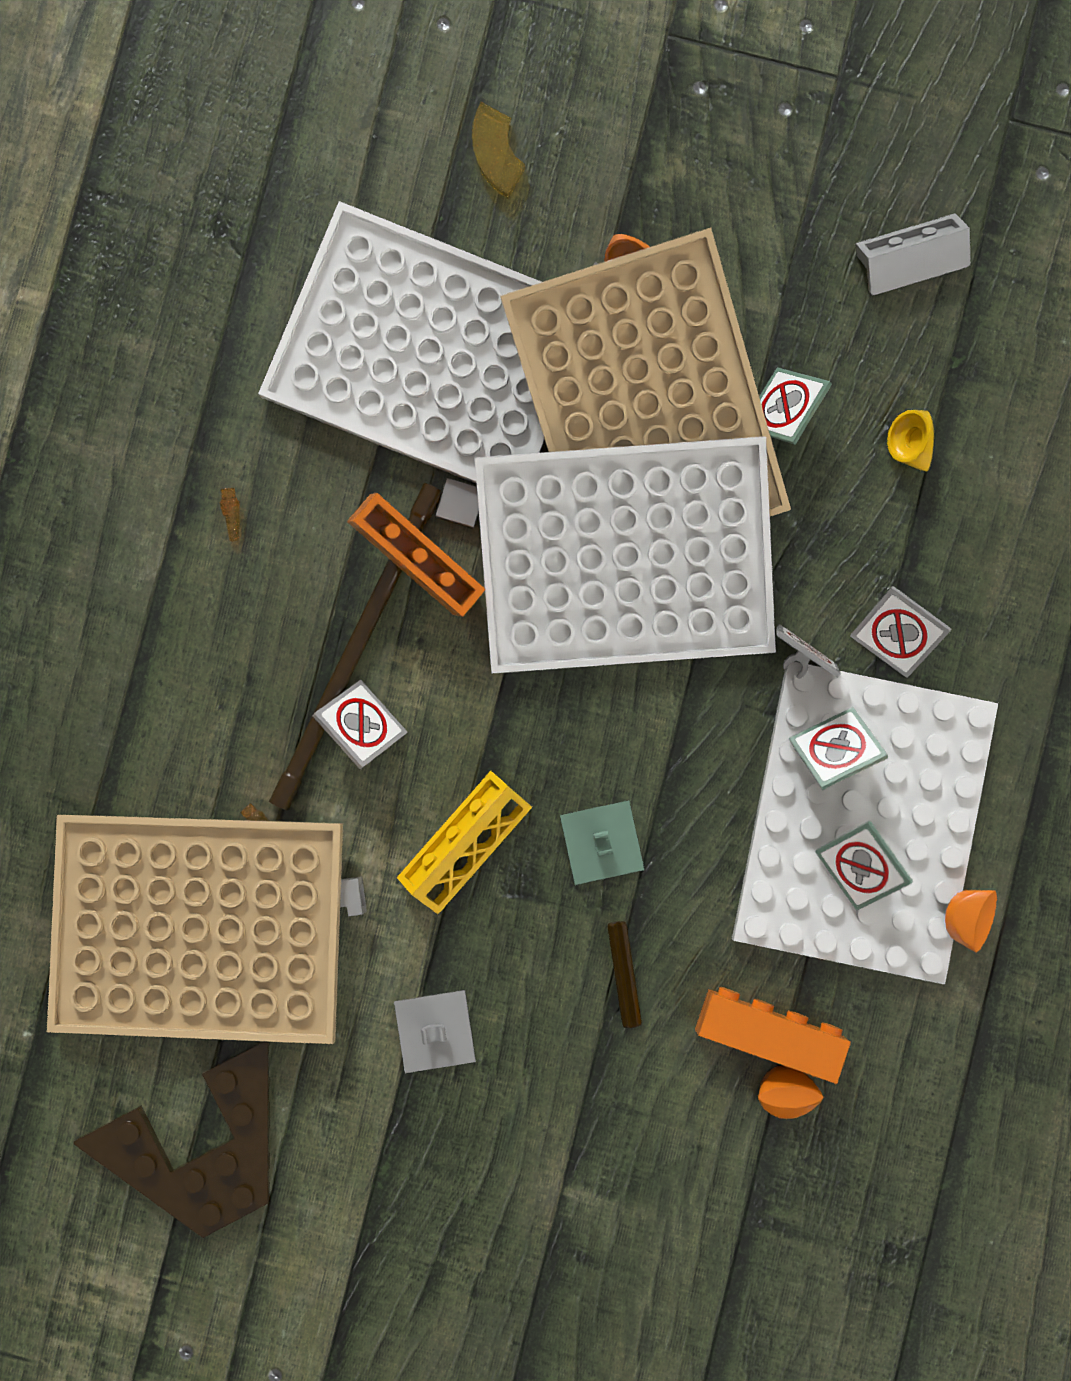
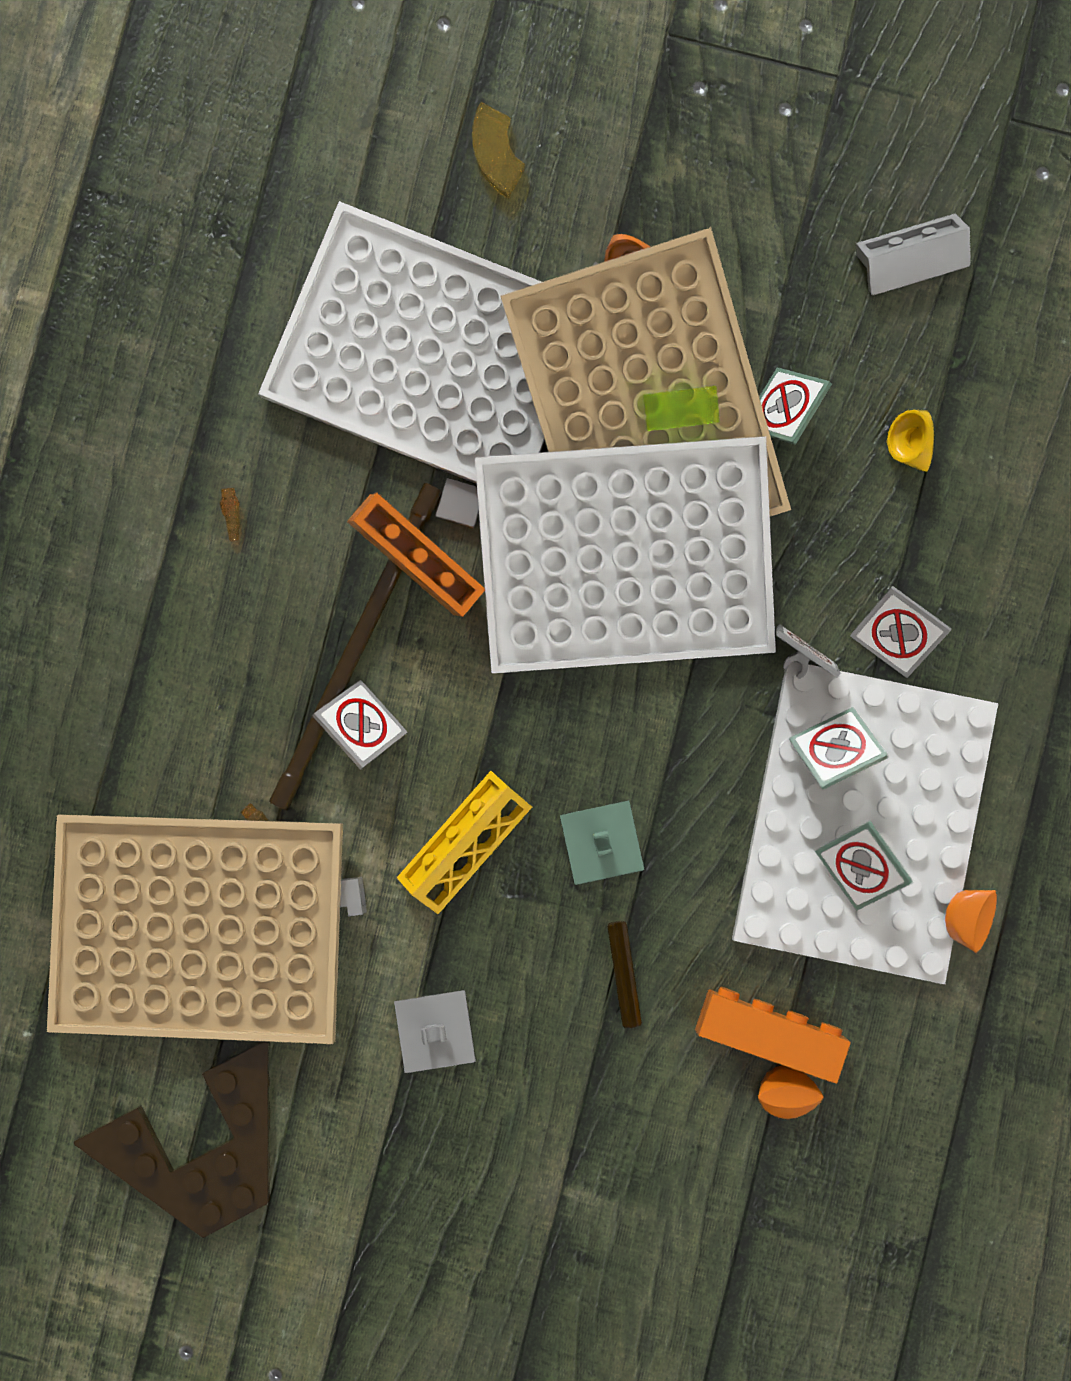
(681, 408): none -> clear neon green tile

